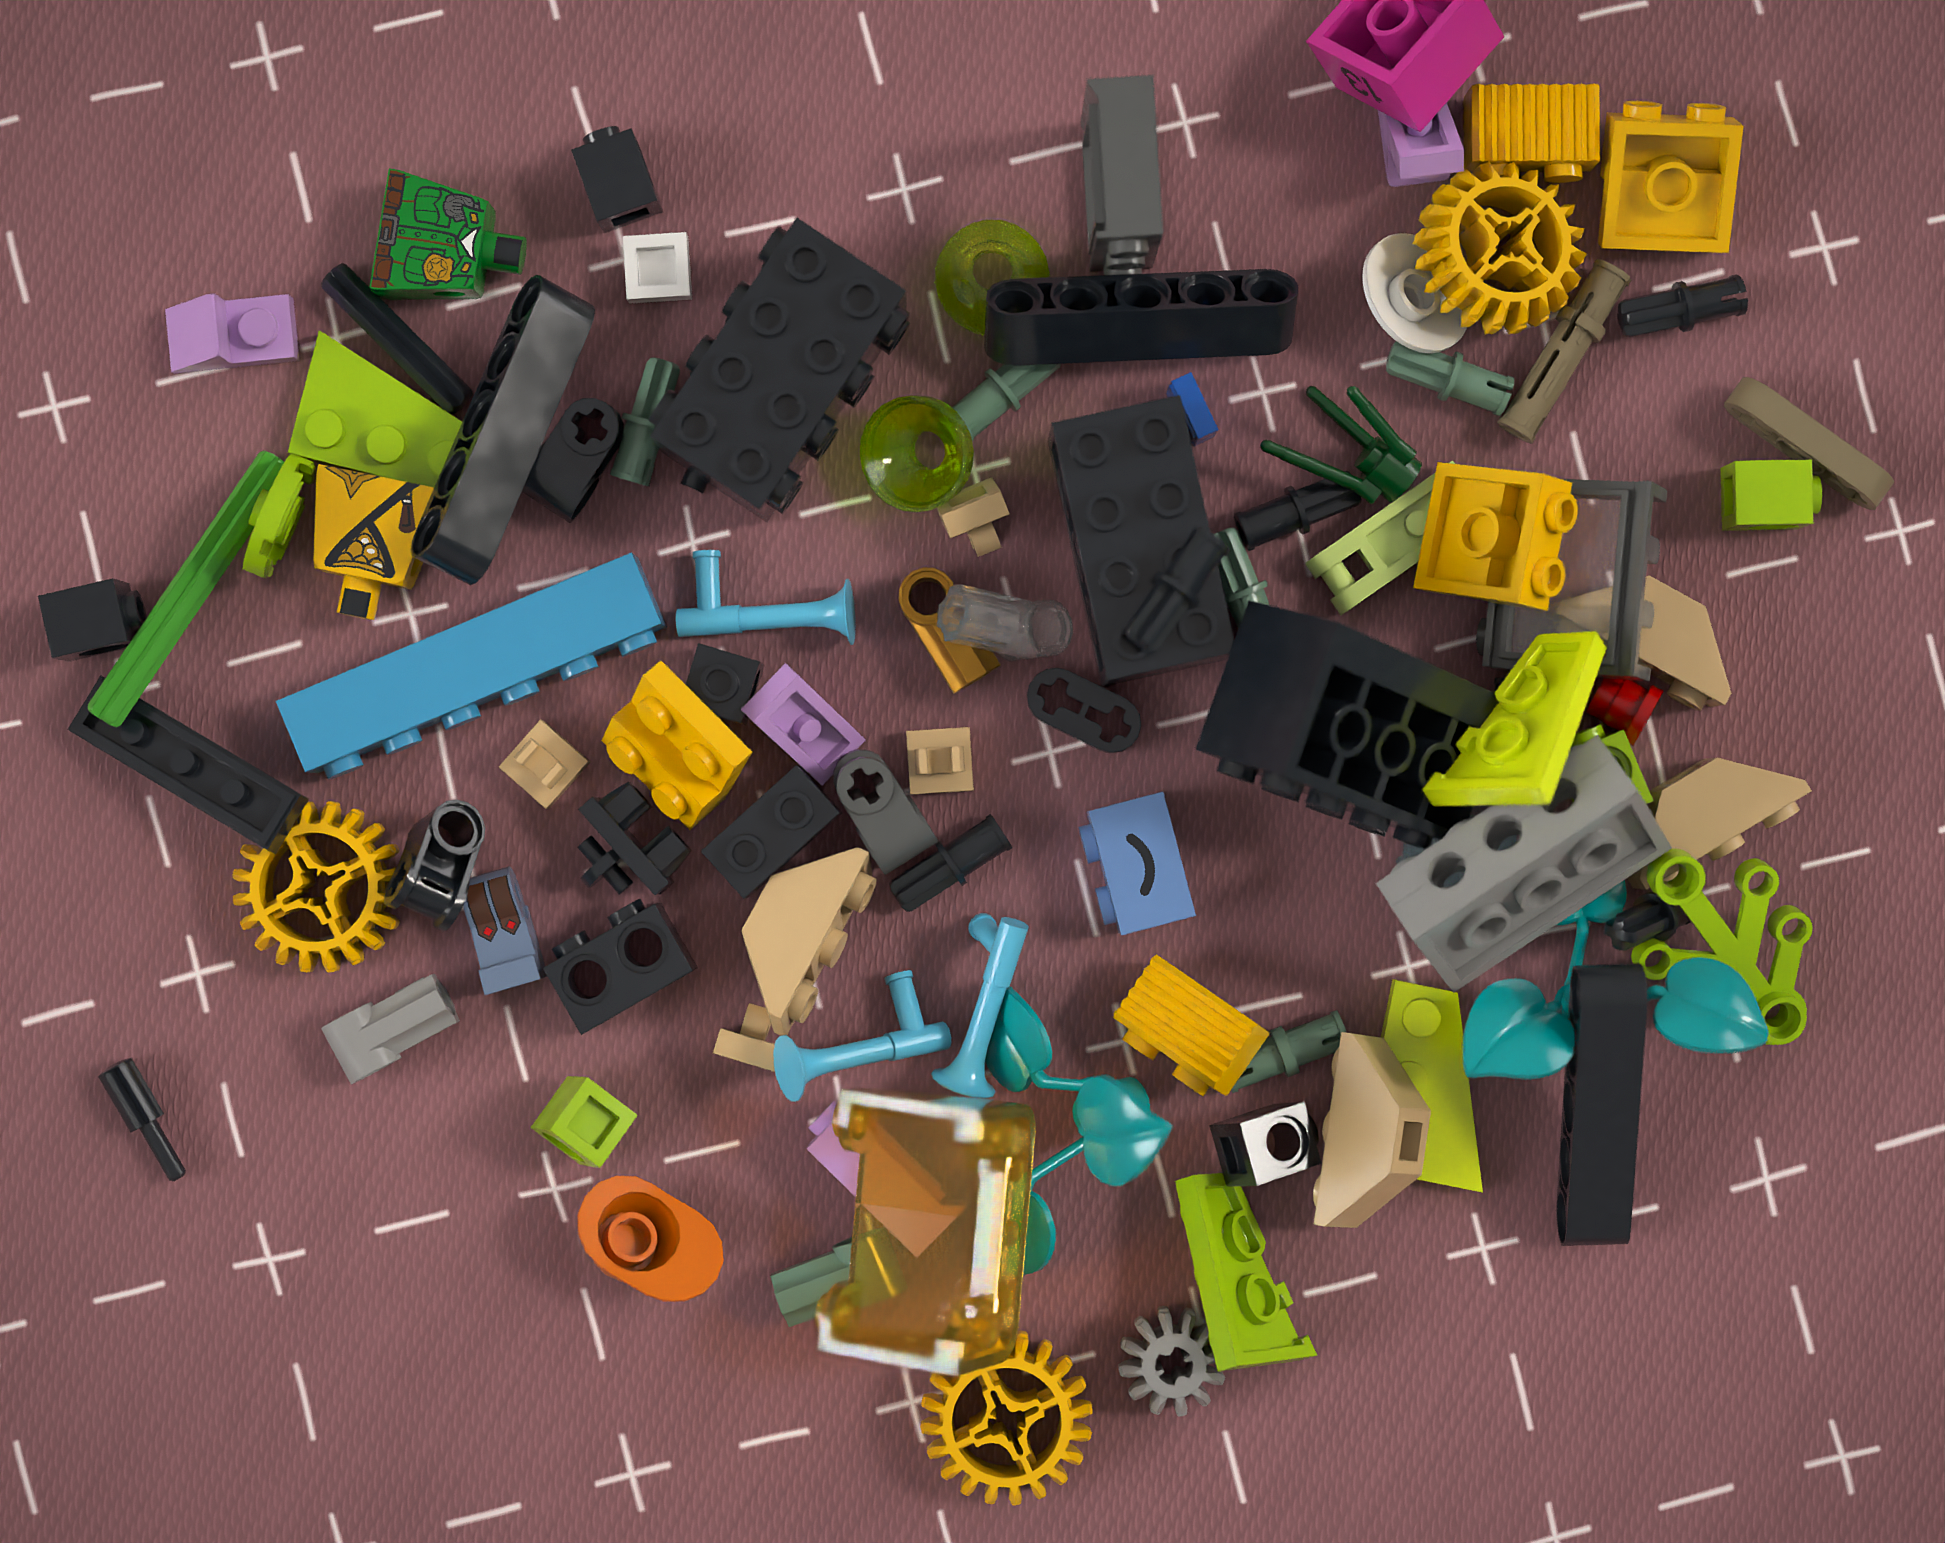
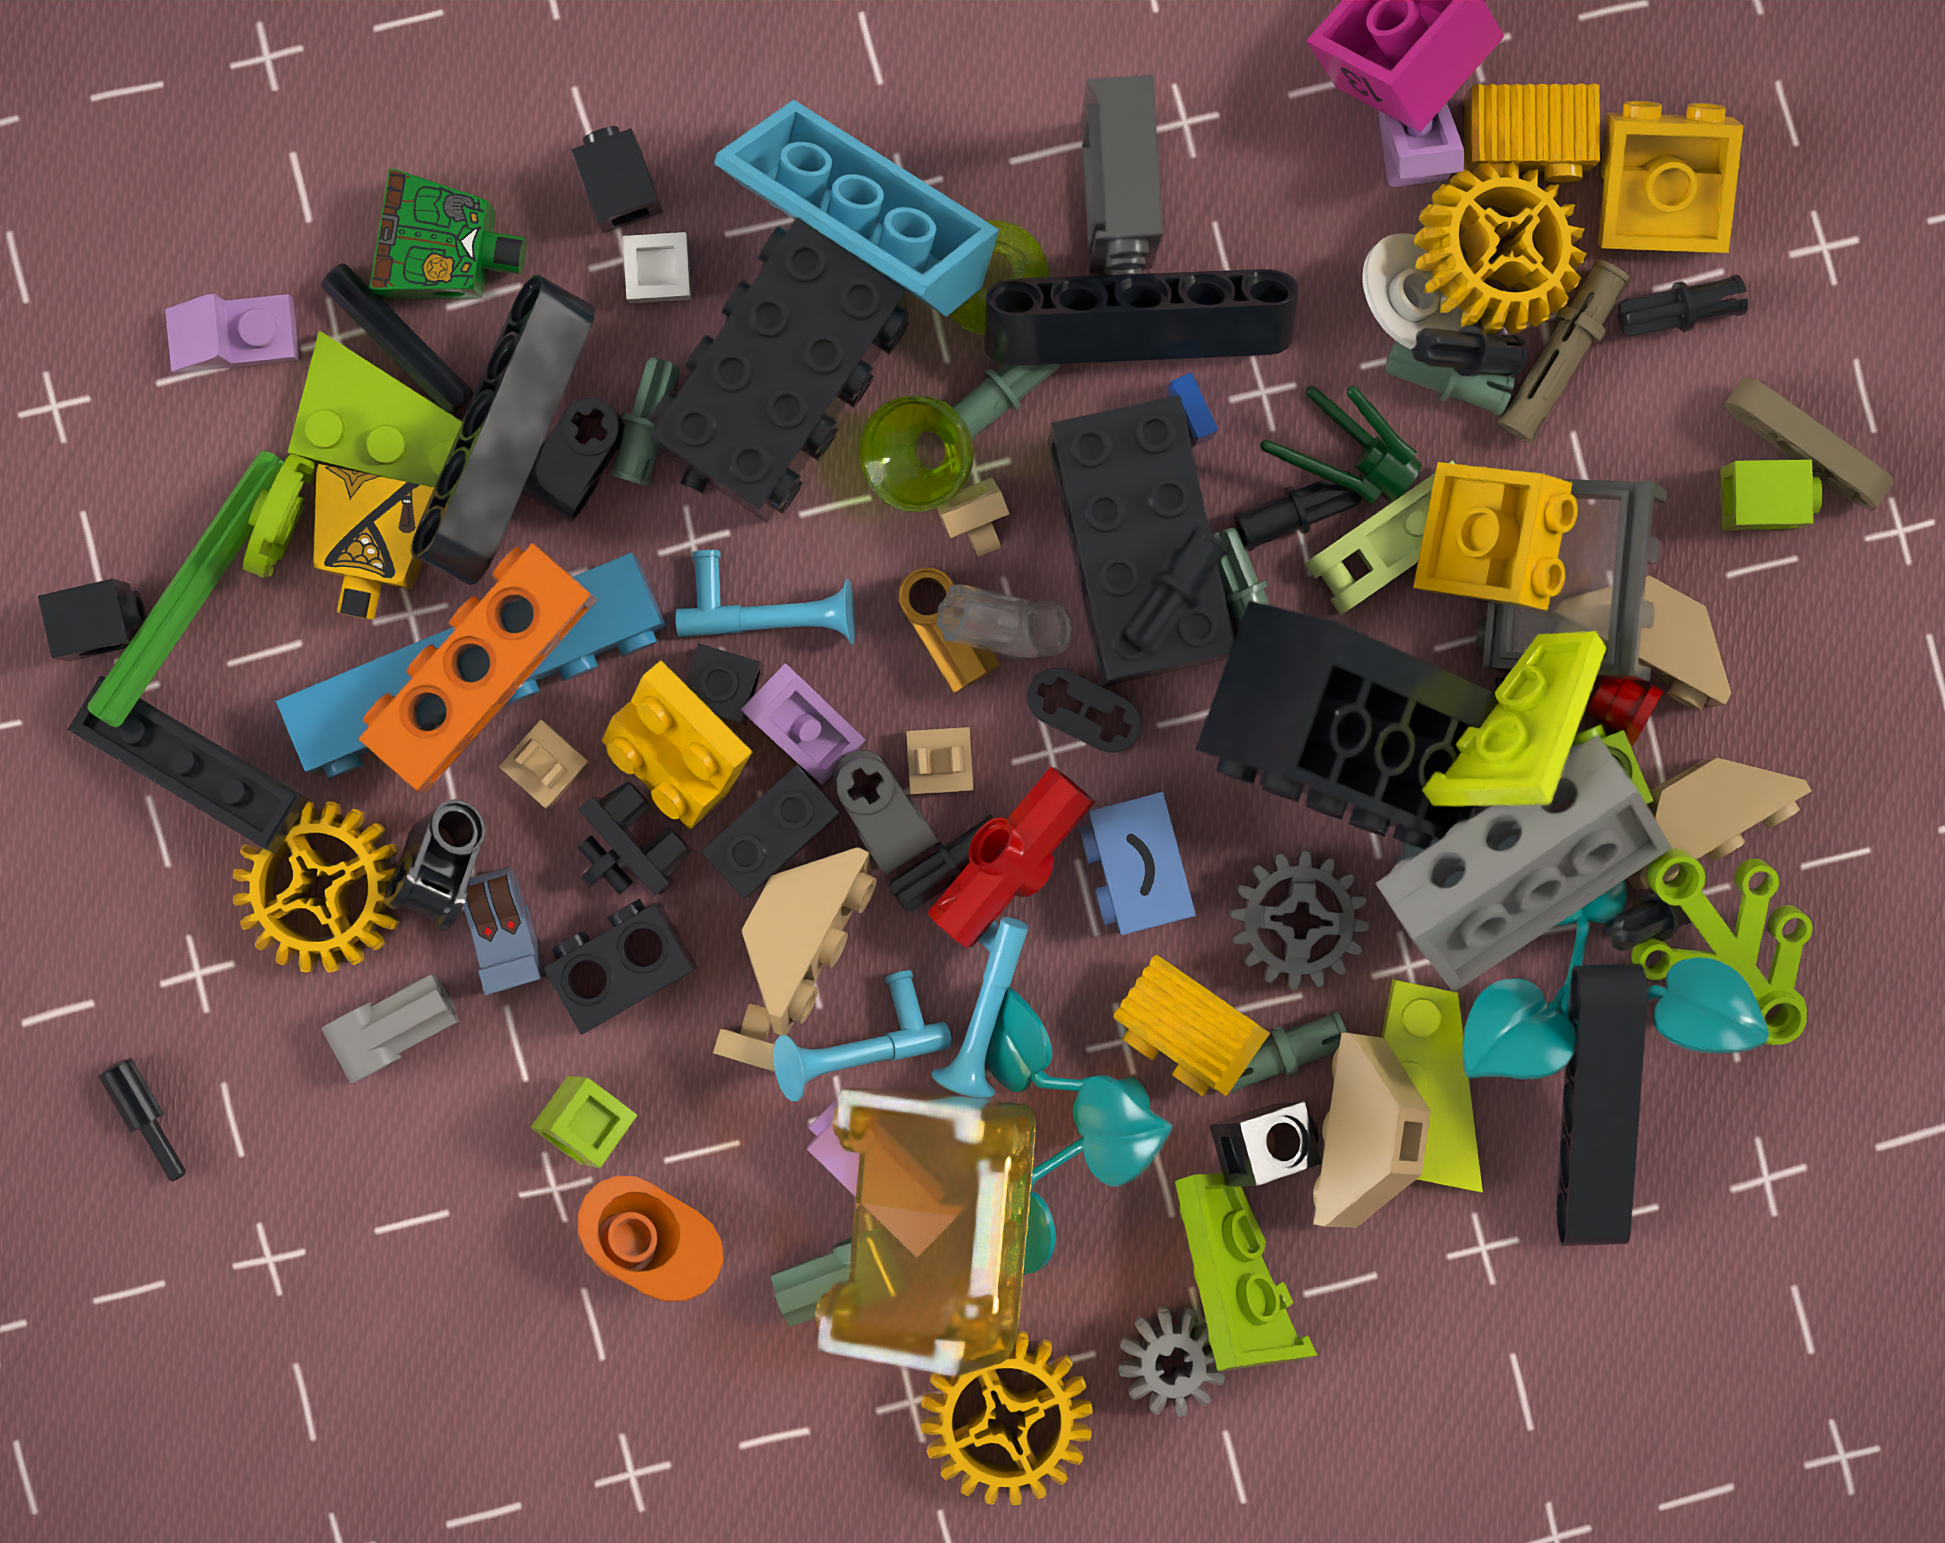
(392, 721): none -> orange brick
(864, 205): none -> medium azure slope
(1011, 857): none -> red piece
(1297, 950): none -> dark grey gear
(1470, 351): none -> black axle

